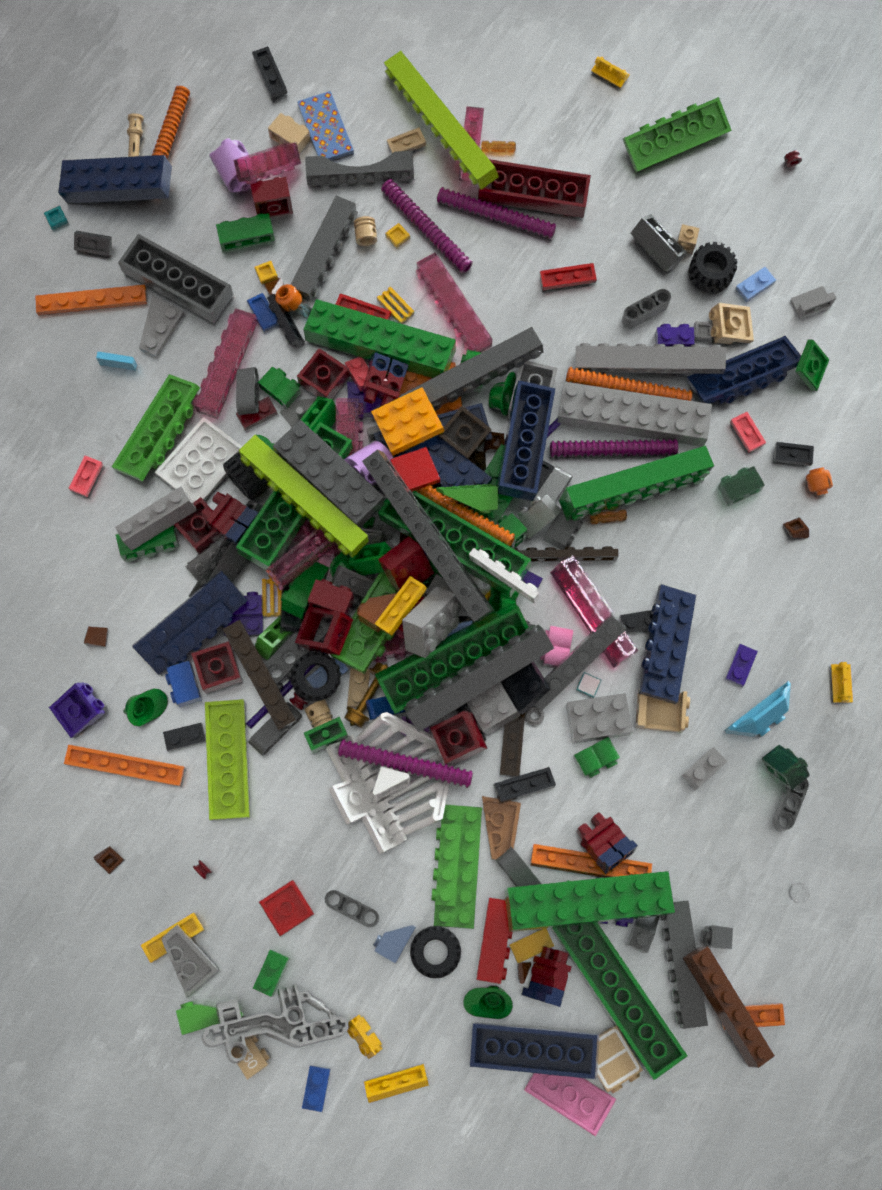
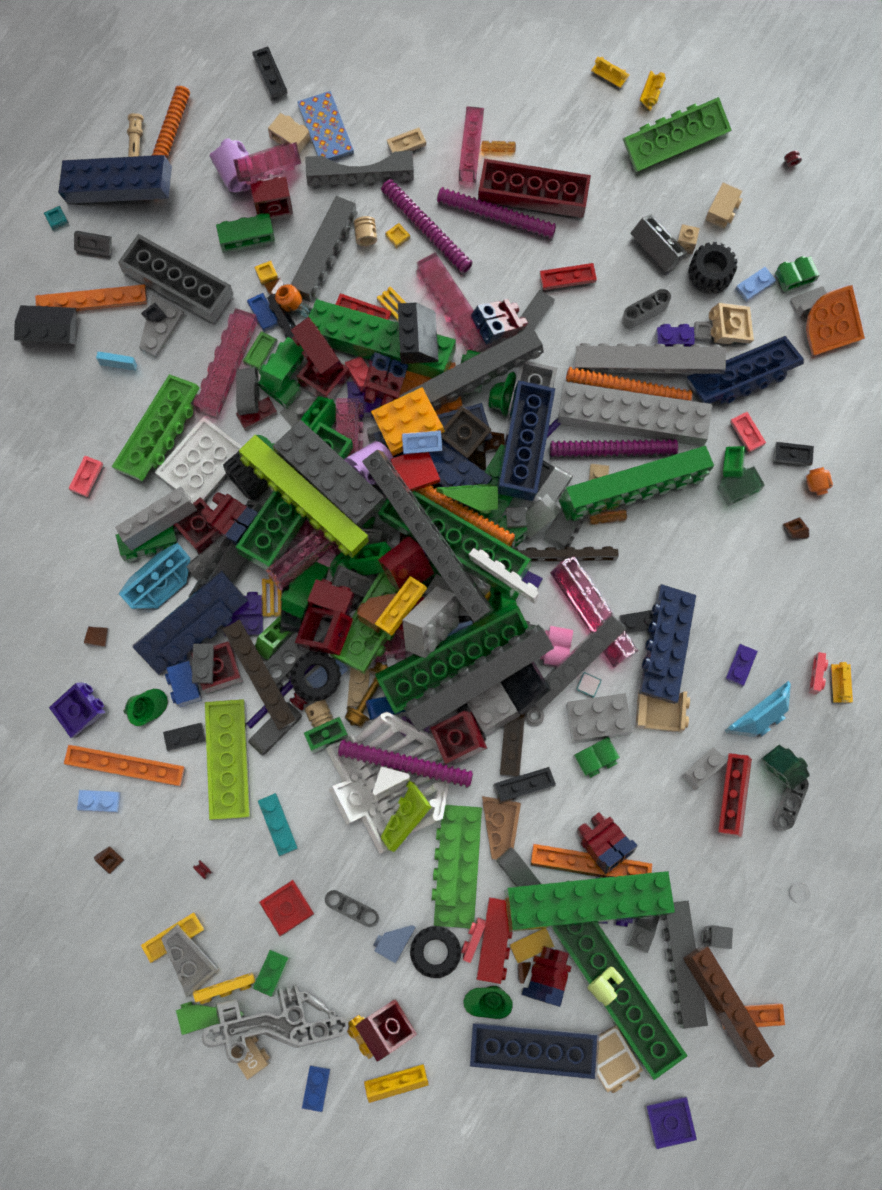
(45, 325): none -> black slope
(98, 801): none -> light blue plate
(153, 313): none -> black tile
(157, 579): none -> medium azure wedge
(203, 663): none -> dark grey plate
(224, 988): none -> yellow plate
(260, 350): none -> bright green tile
(277, 824): none -> teal plate
(281, 365): none -> green brick
(316, 348): none -> dark red brick
(386, 1030): none -> dark red brick
(409, 814): none -> lime wing
(417, 334): none -> black slope
(421, 442): none -> light blue plate
(441, 120): lime brick -> none
(469, 948): none -> coral plate
(498, 320): none -> hips
(516, 517): none -> dark grey plate
(537, 309): none -> dark grey tile
(572, 1098): bright pink tile -> none
(598, 471): none -> tan plate
(601, 987): none -> yellowish green piece
(651, 89): none -> yellow hinge
(671, 1122): none -> dark purple plate
(723, 205): none -> tan brick
(734, 461): none -> green tile
(735, 795): none -> red brick
(797, 273): none -> green brick
(812, 365): green tile -> none
(817, 681): none -> coral plate
(834, 321): none -> orange plate

